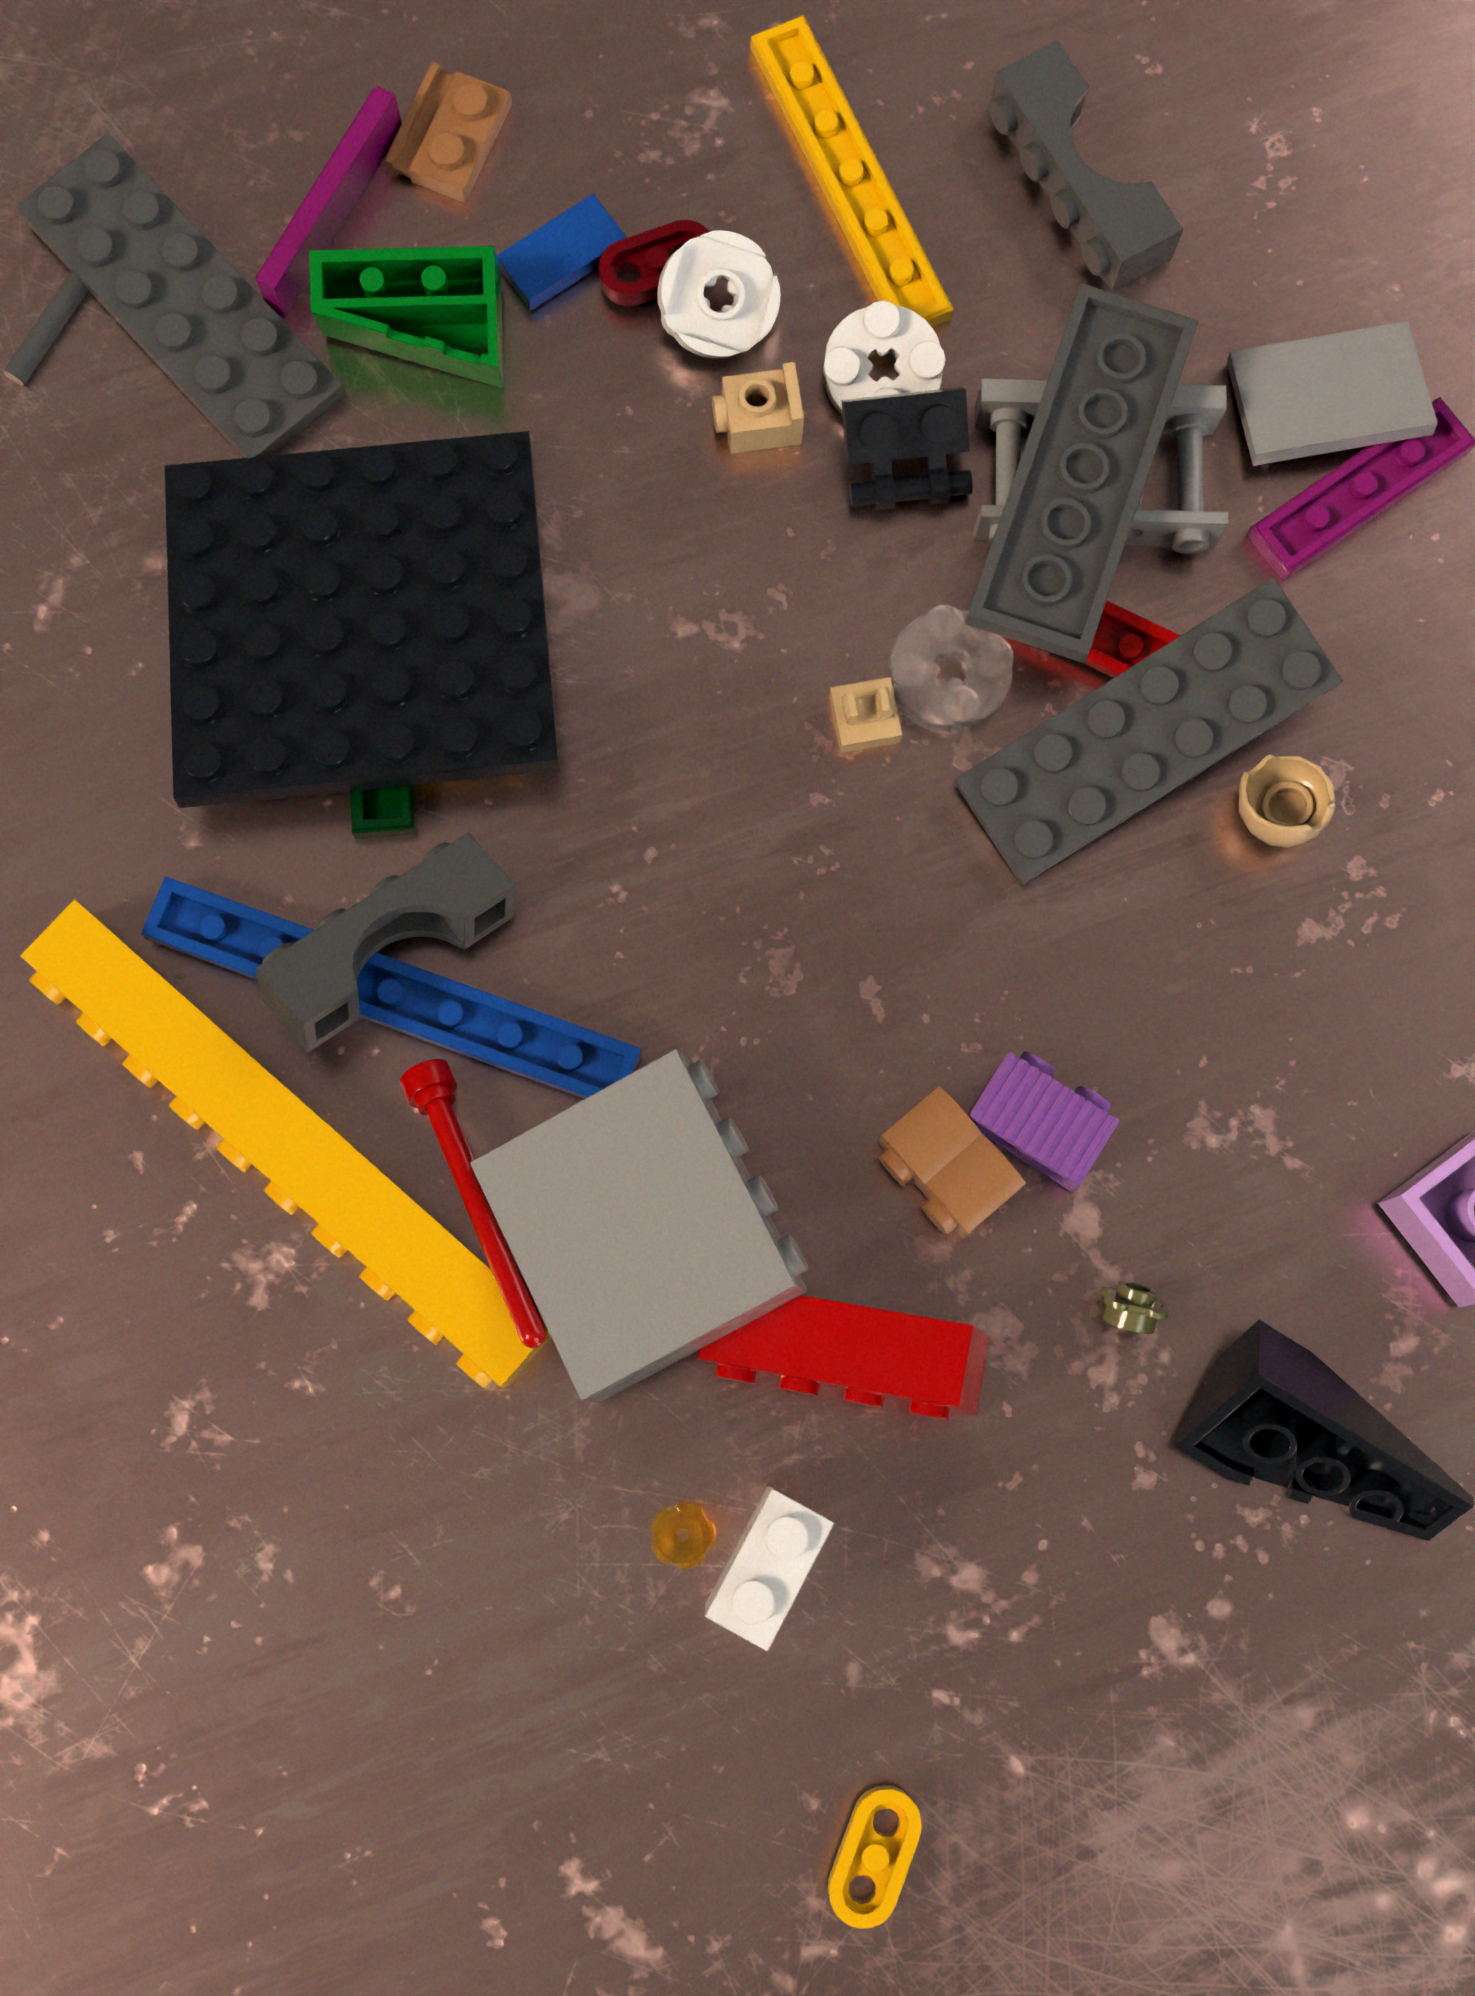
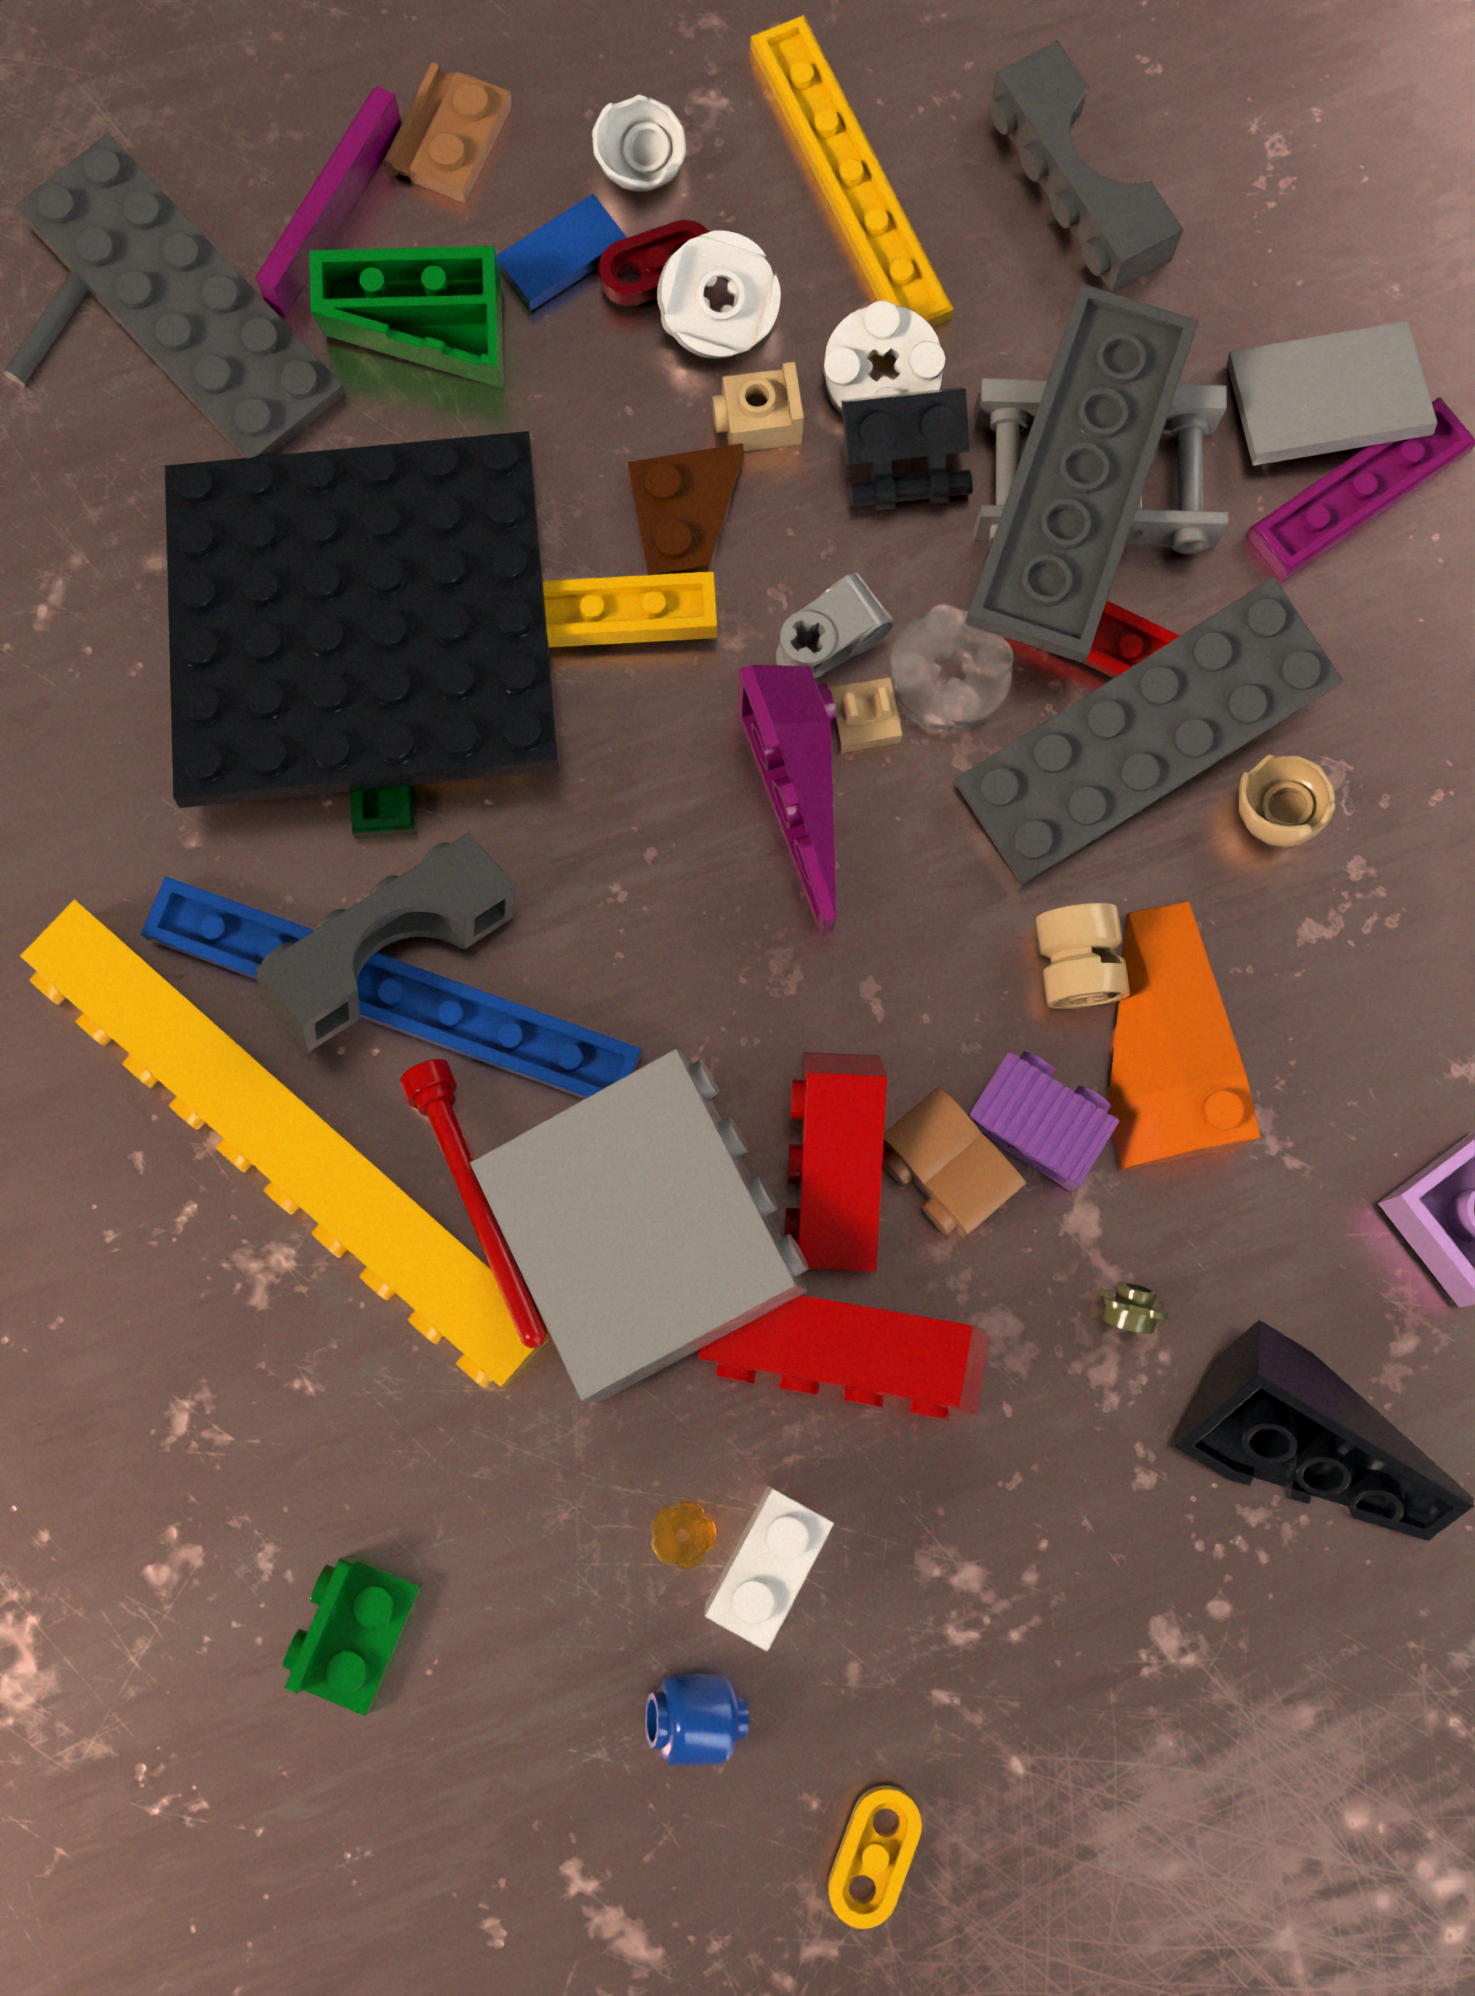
(351, 1633): none -> green bracket
(630, 609): none -> yellow plate
(639, 143): none -> white hair
(683, 506): none -> reddish brown wing
(695, 1719): none -> blue head
(791, 741): none -> magenta wedge
(837, 623): none -> light grey piece
(838, 1160): none -> red wedge
(1082, 956): none -> tan wheel
(1174, 1052): none -> orange wedge

